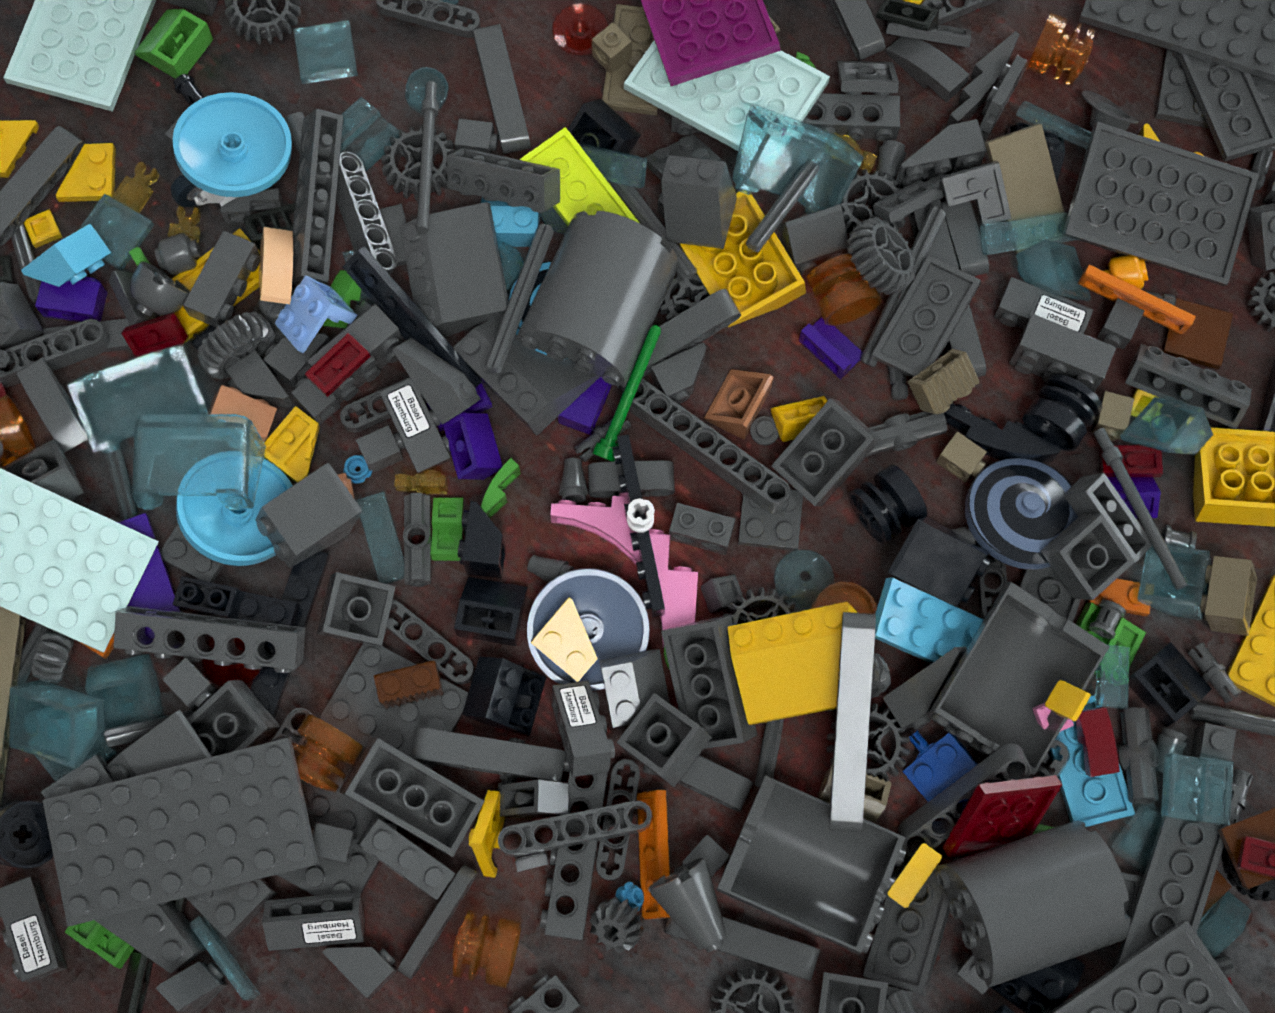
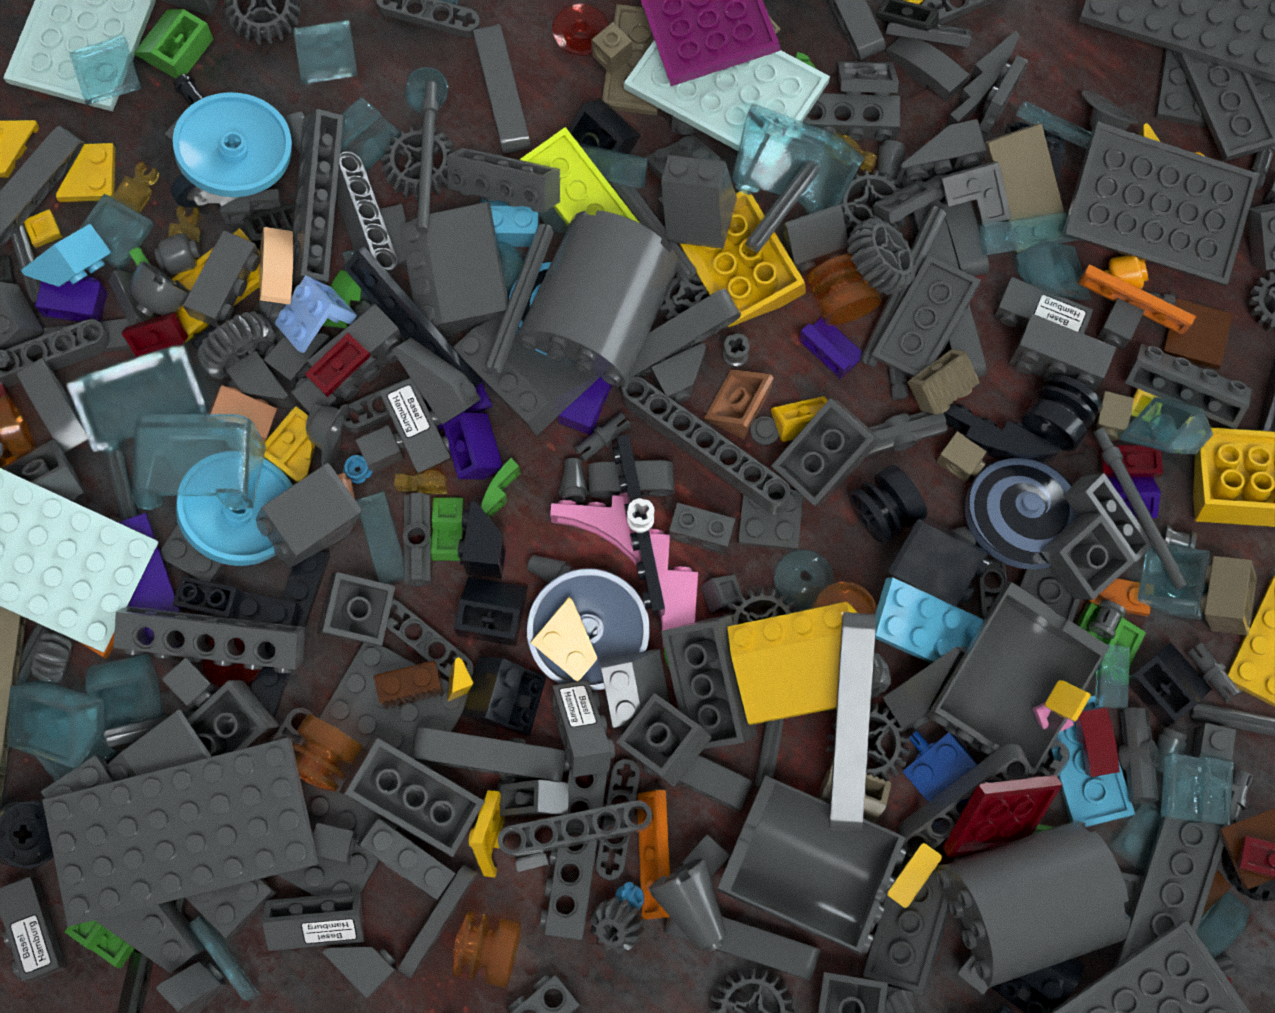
(105, 70): none -> clear light blue tile
(325, 429): none -> dark grey piece
(459, 680): none -> yellow slope
(476, 136): dark grey brick -> none
(604, 447): green piece -> none
(731, 343): none -> dark grey bush
(1061, 49): clear orange wheel -> none

